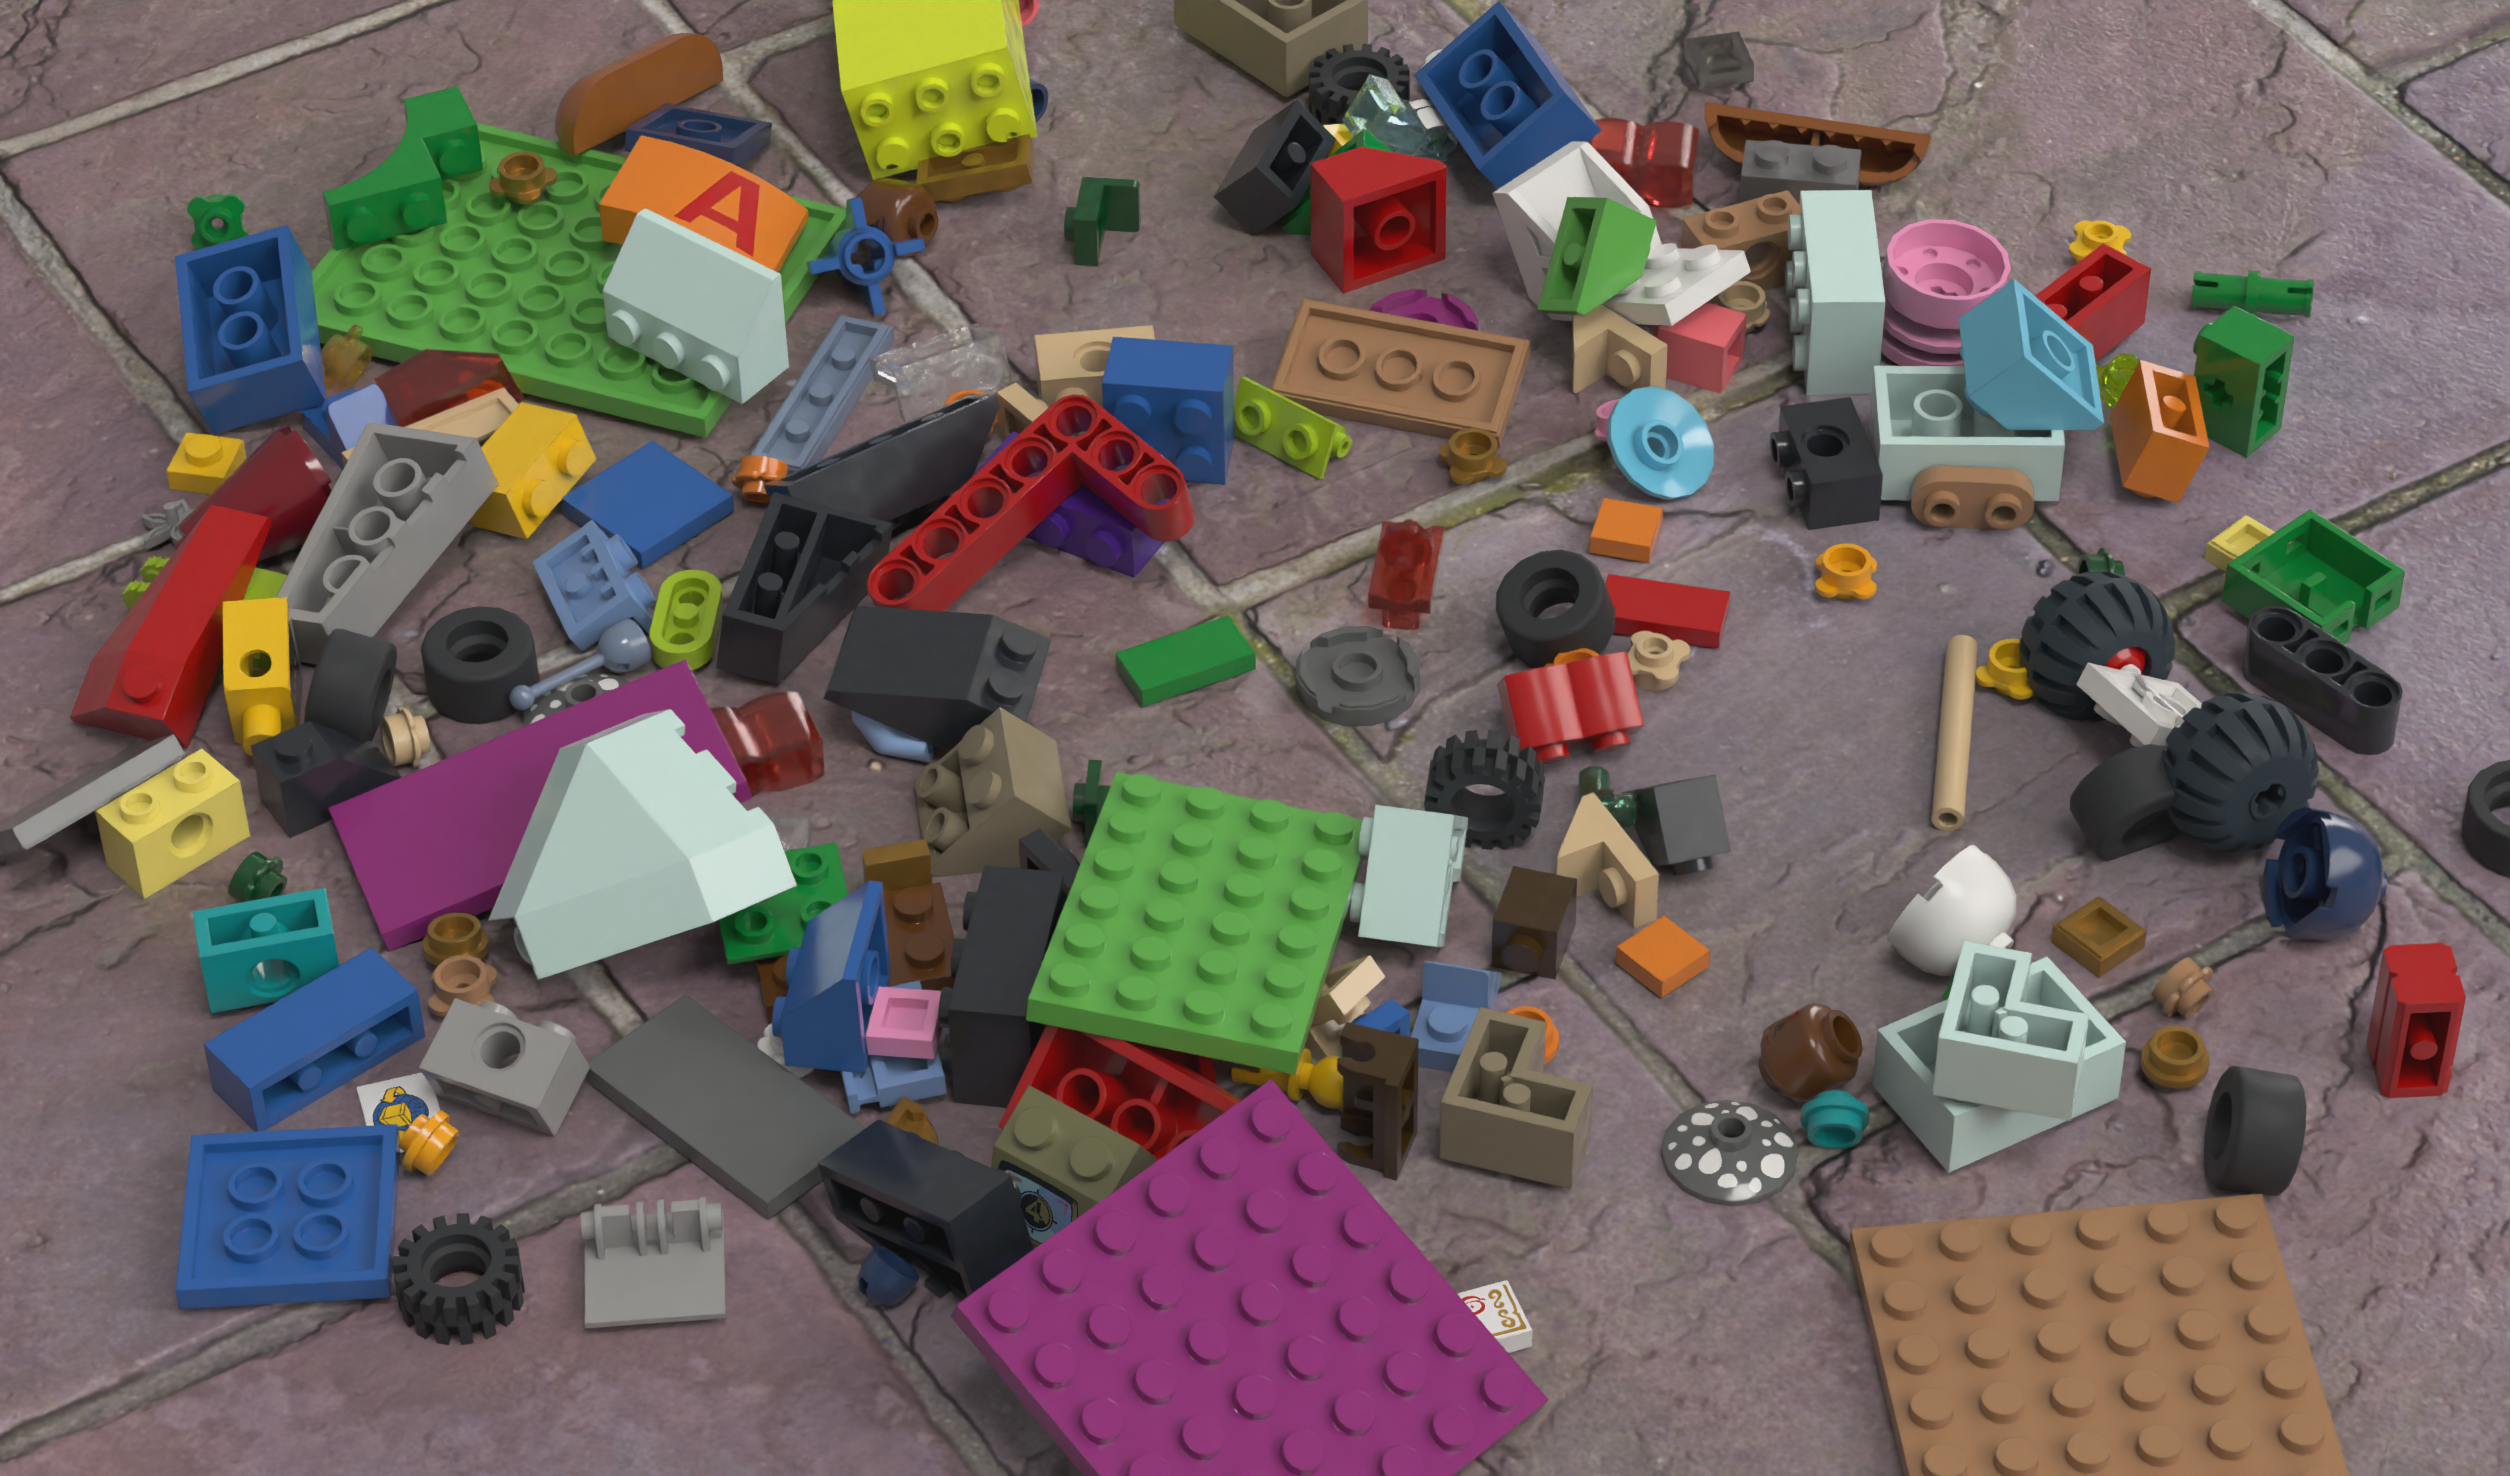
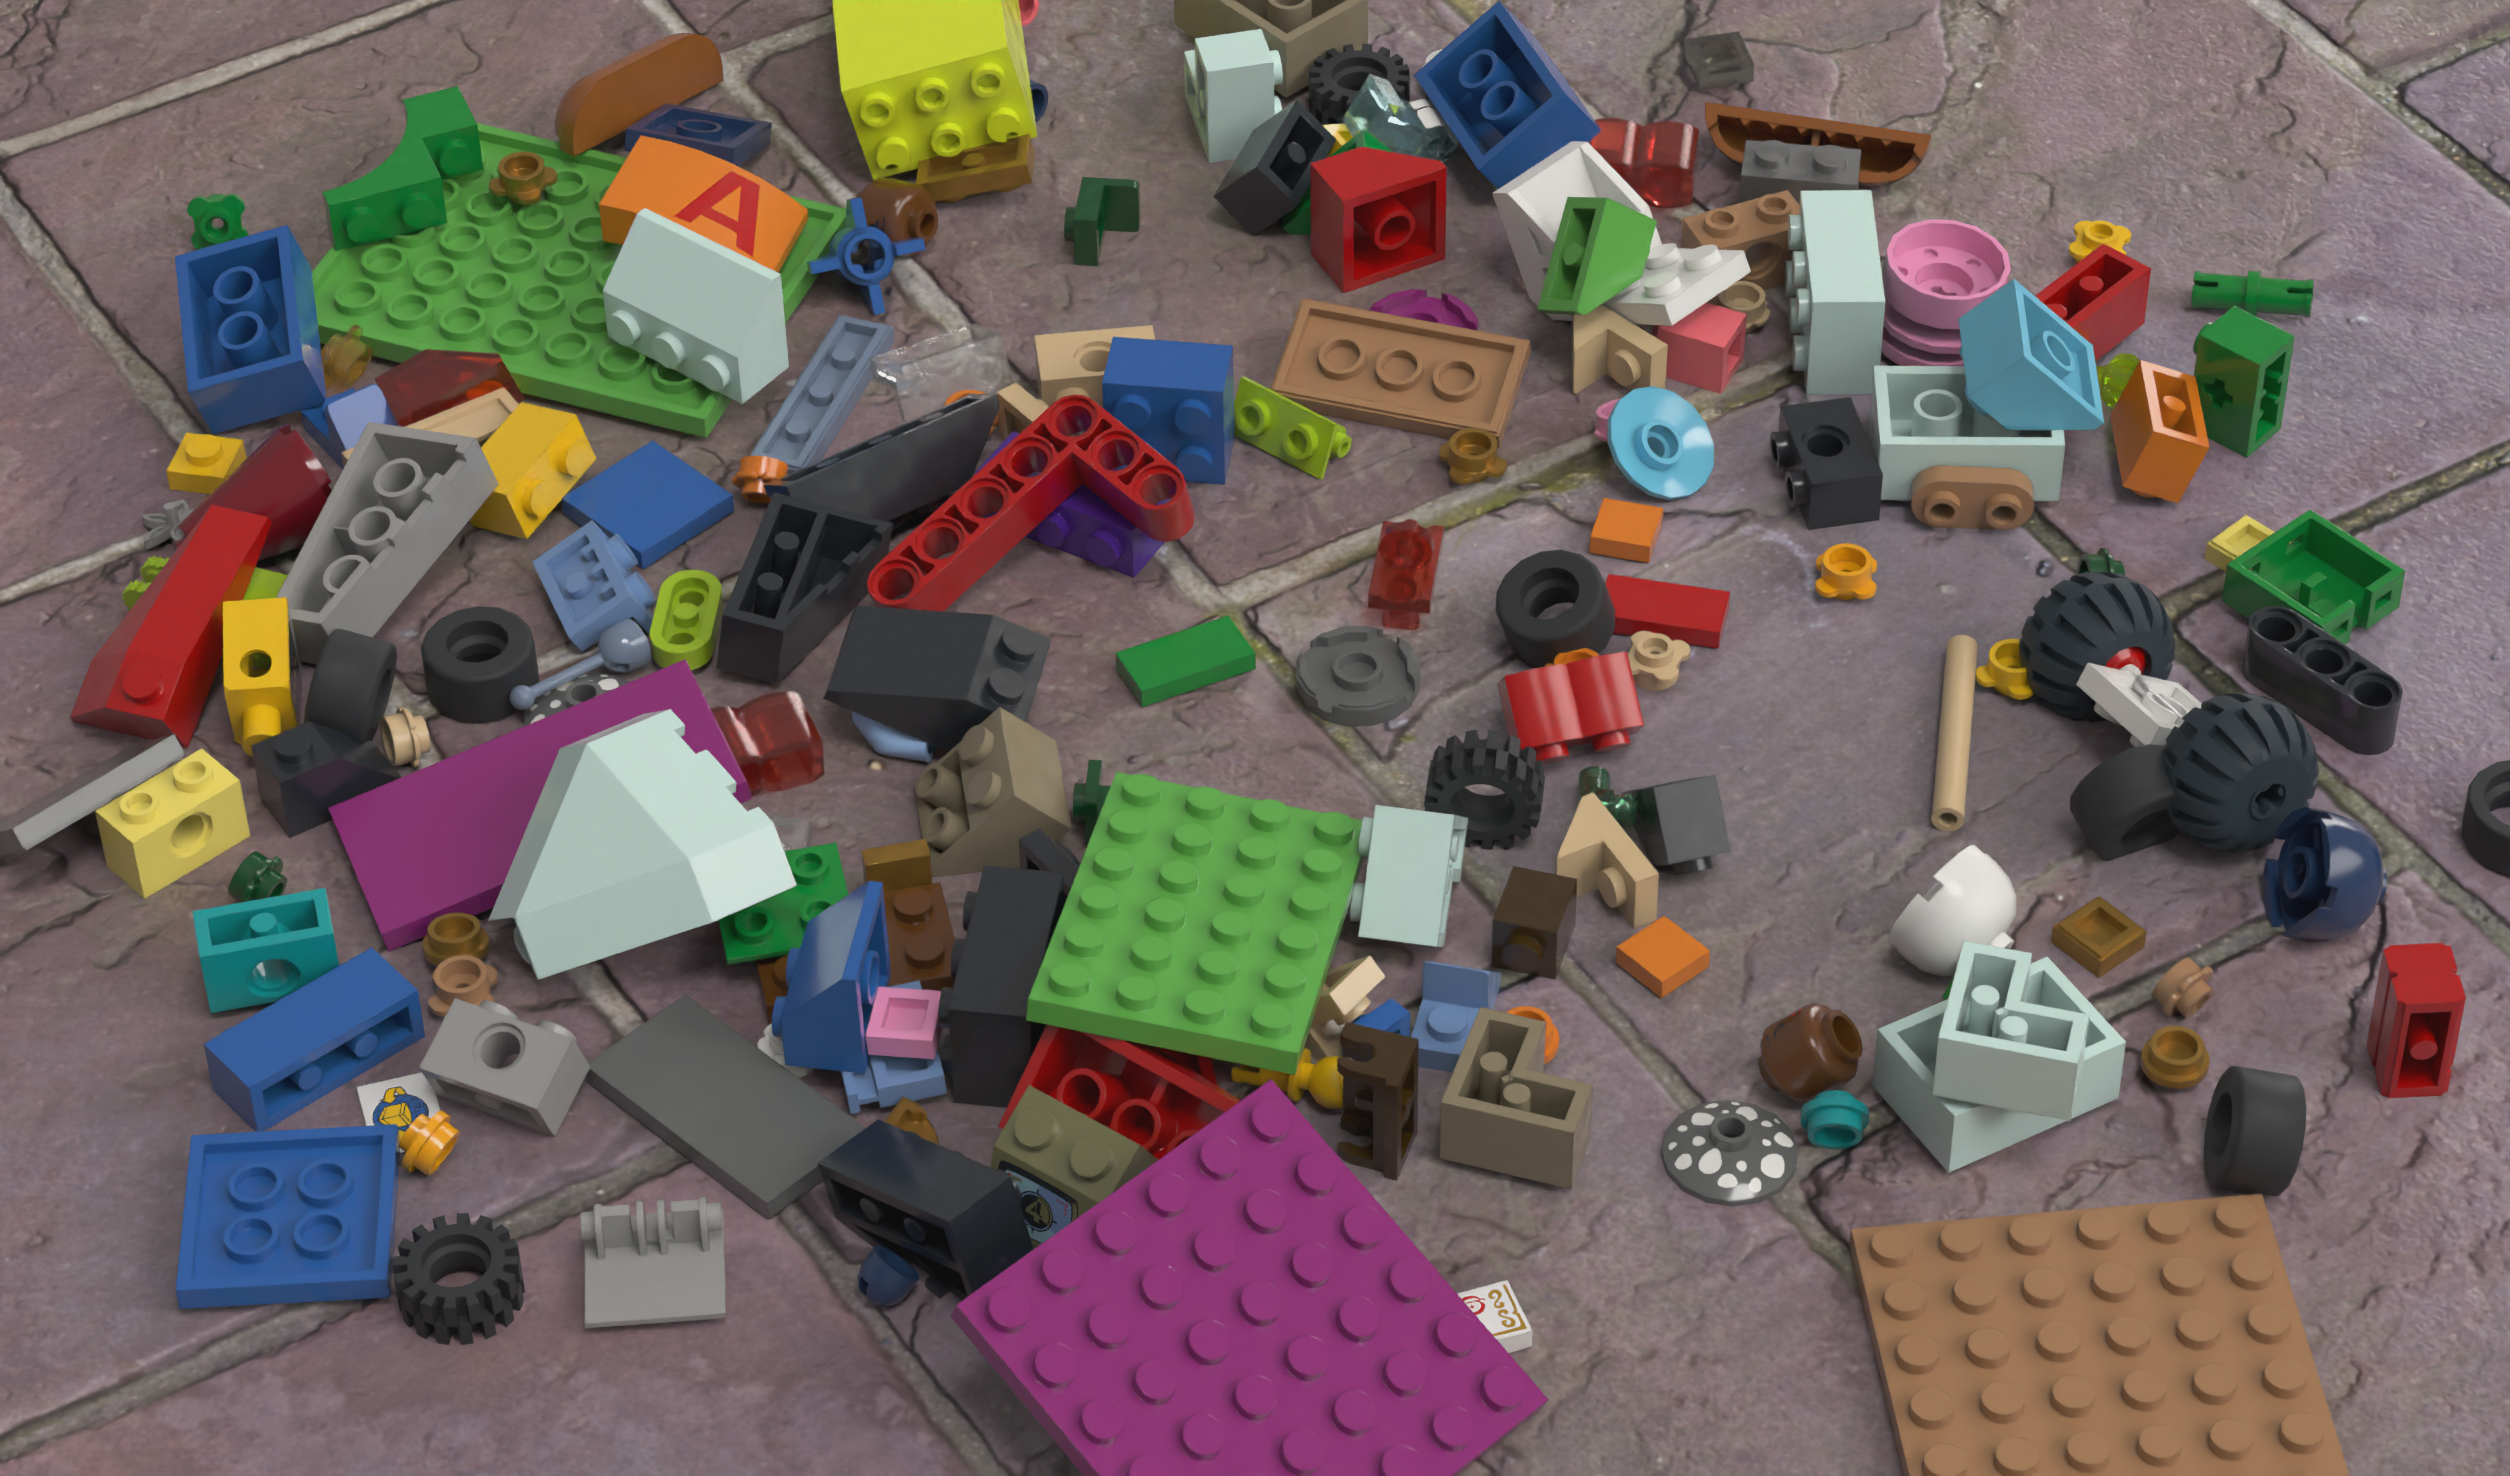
(1231, 89): none -> light aqua brick

